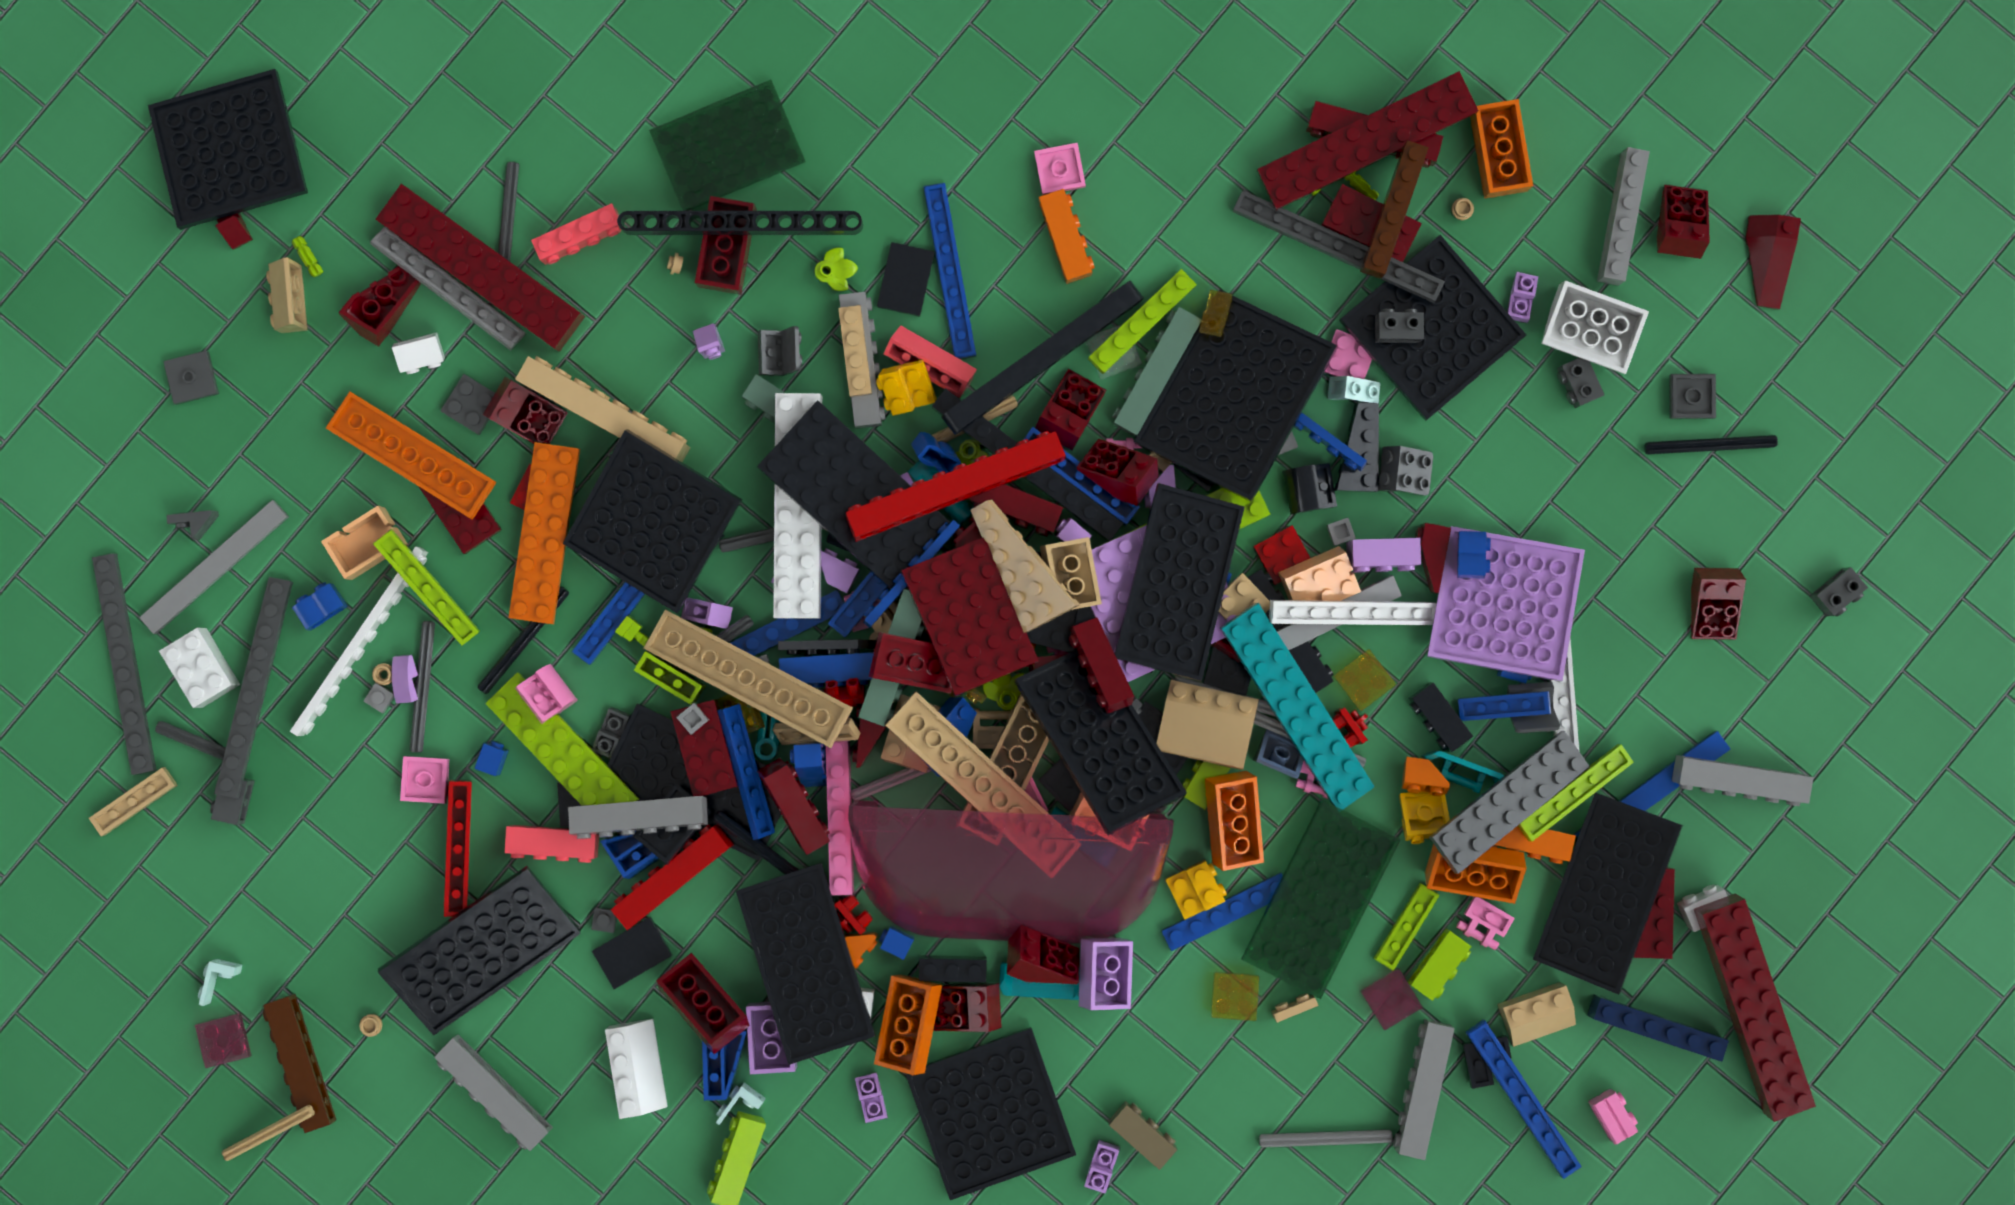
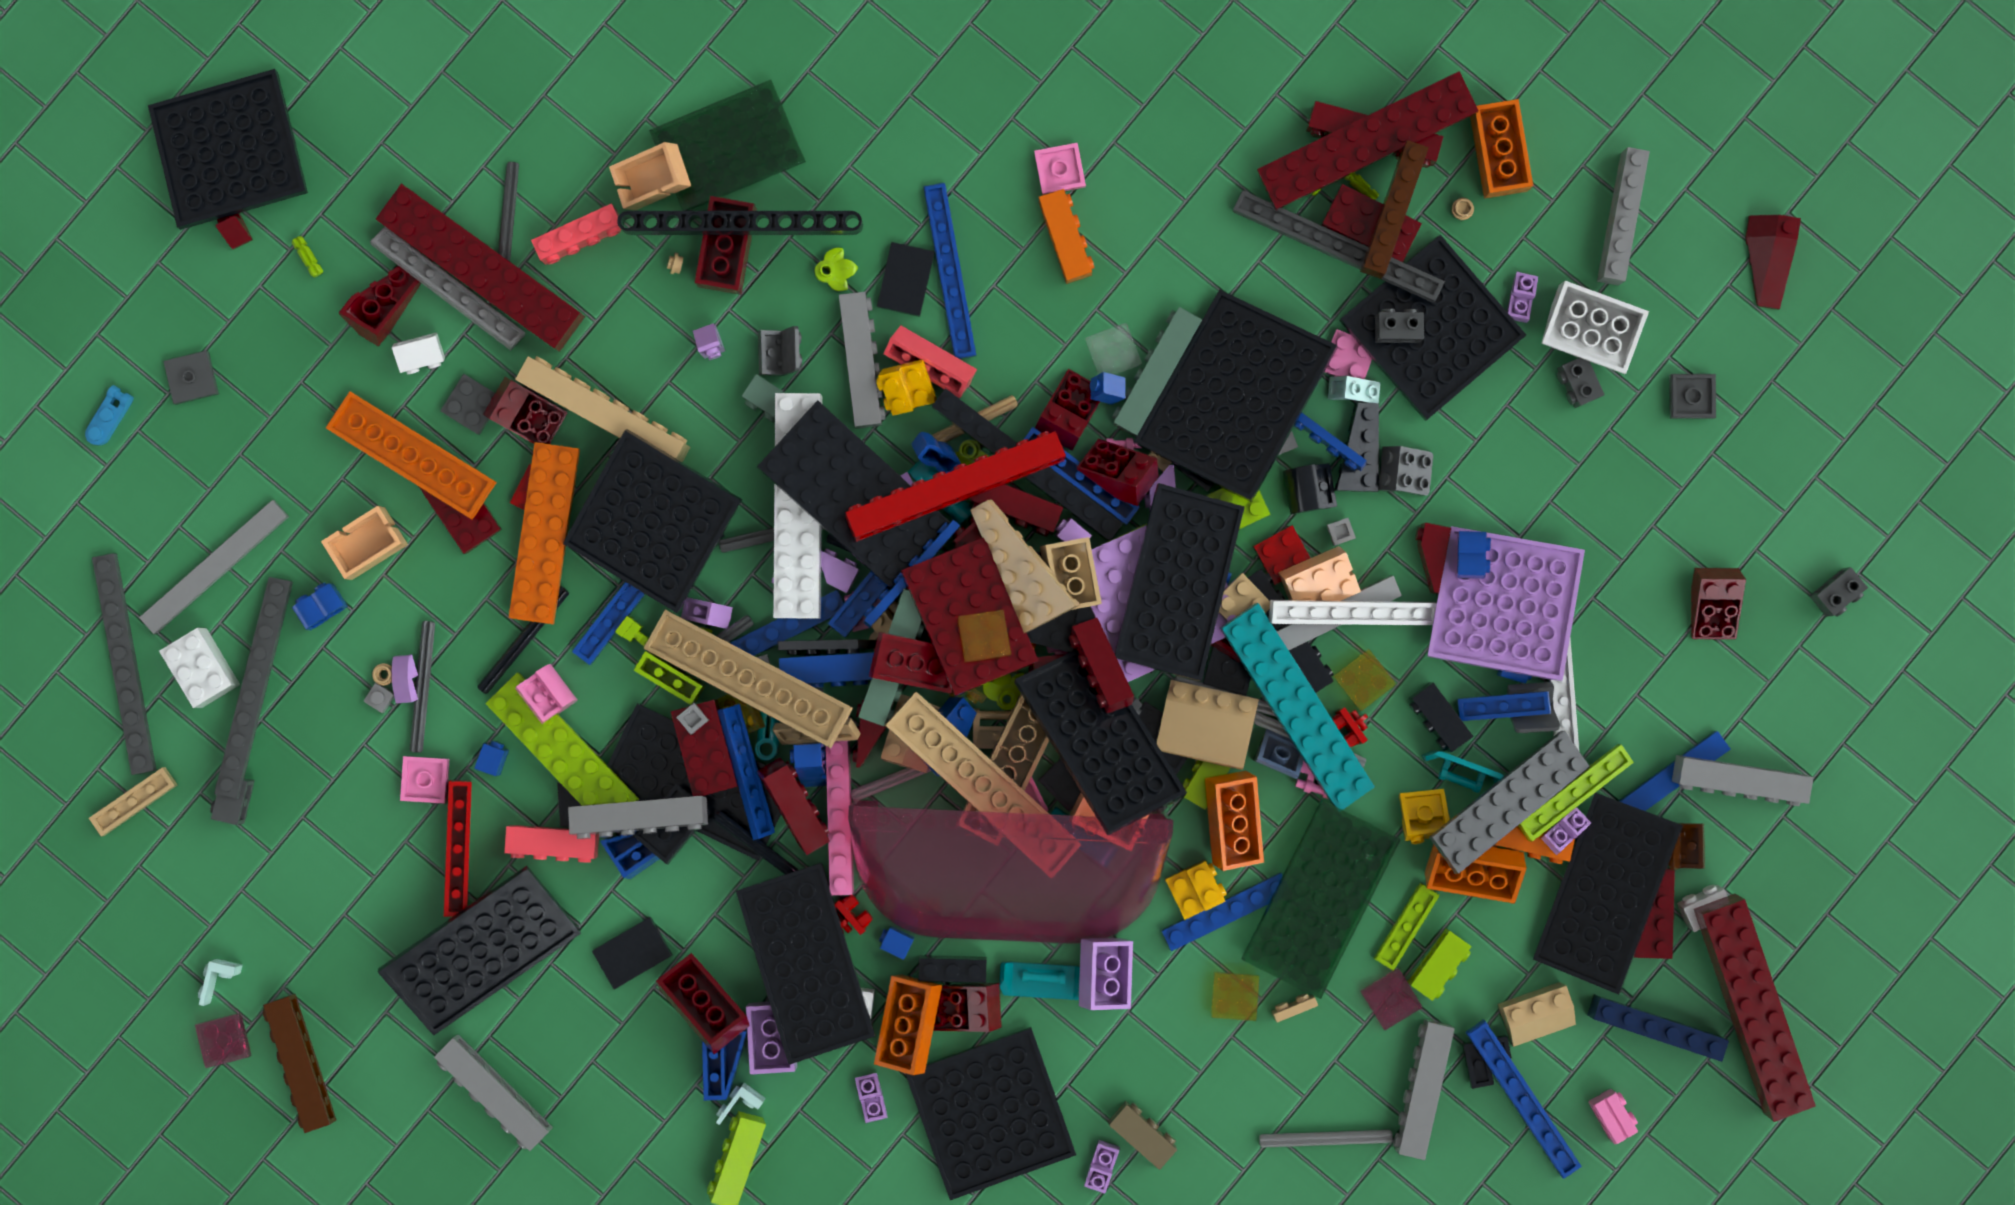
(108, 416): none -> dark azure plate
(190, 739): dark grey axle -> none
(197, 521): dark grey slope -> none
(268, 1132): tan axle -> none
(287, 296): tan slope -> none
(353, 651): white plate -> none
(370, 1025): tan plate -> none
(426, 587): lime plate -> none
(604, 920): dark grey plate -> none
(610, 732): dark grey slope -> none
(636, 1068): white slope -> none
(650, 176): none -> light nougat piece
(671, 877): red brick -> none
(850, 695): red hips -> none
(855, 351): tan plate -> none
(859, 944): orange slope -> none
(984, 636): none -> clear yellow plate
(1041, 958): dark red slope -> none
(1042, 357): black beam -> none
(1107, 388): none -> blue brick
(1142, 321): lime plate -> none
(1216, 313): clear yellow slope -> none
(1384, 554): lavender brick -> none
(1423, 776): orange slope -> none
(1488, 916): bright pink plate -> none
(1566, 830): none -> lavender slope
(1683, 222): dark red slope -> none
(1689, 848): none -> reddish brown bracket
(1714, 444): black axle -> none

